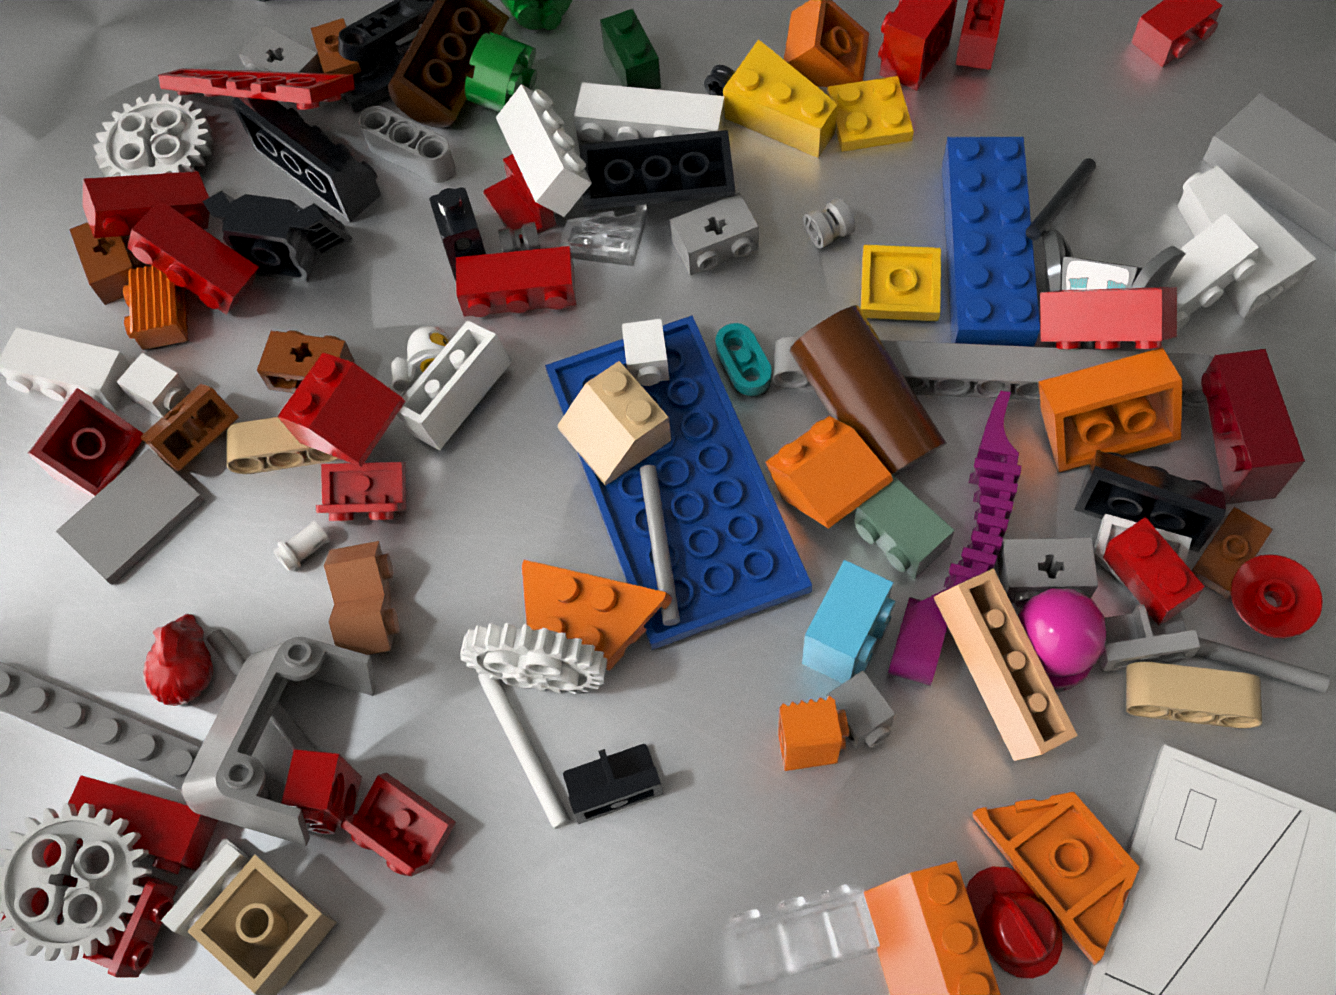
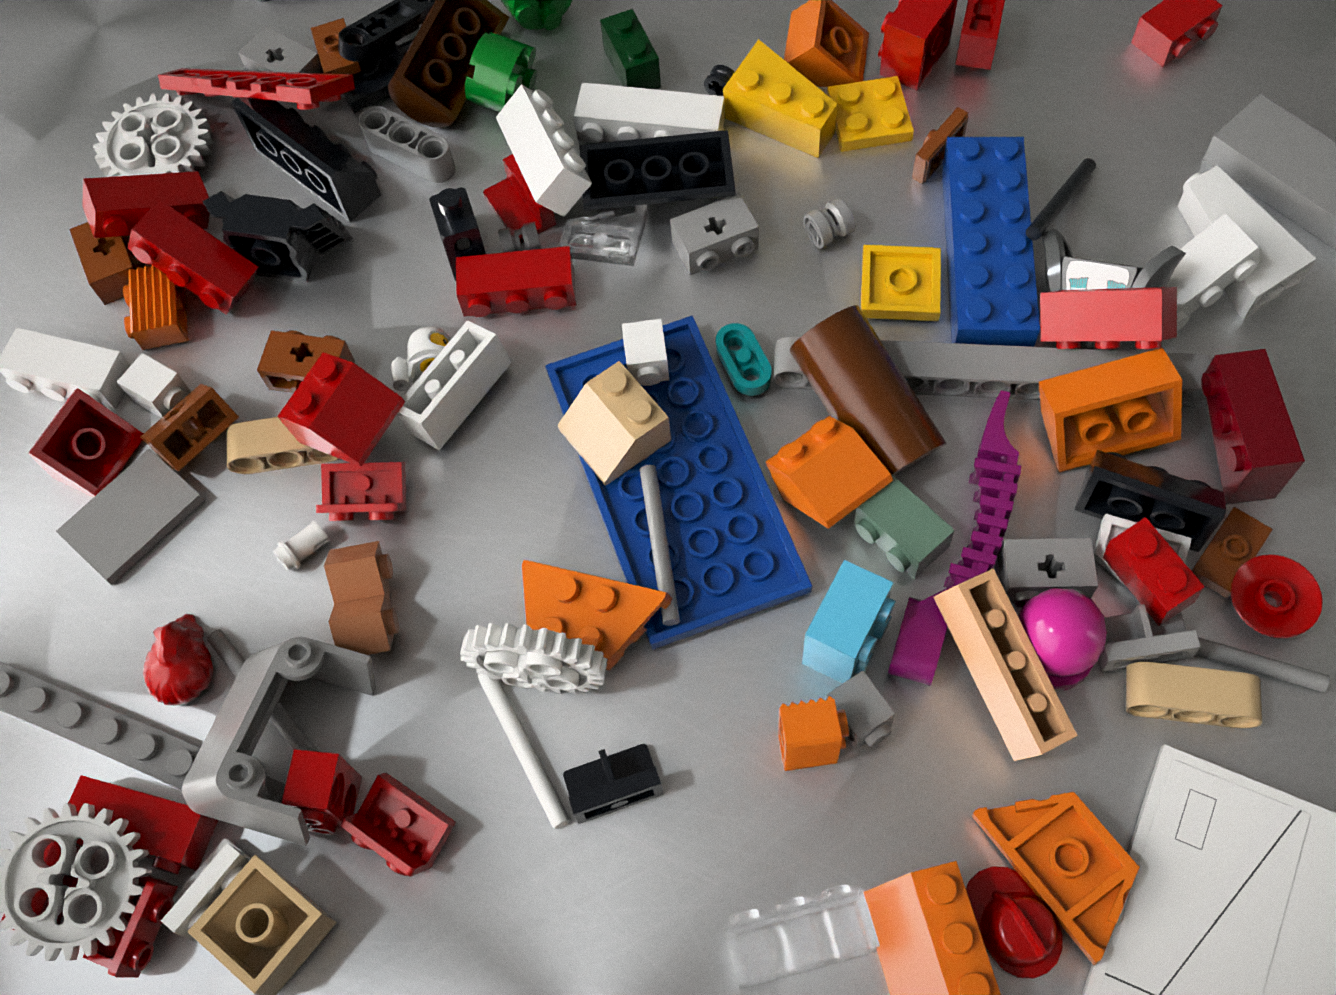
(933, 148): none -> dark orange plate

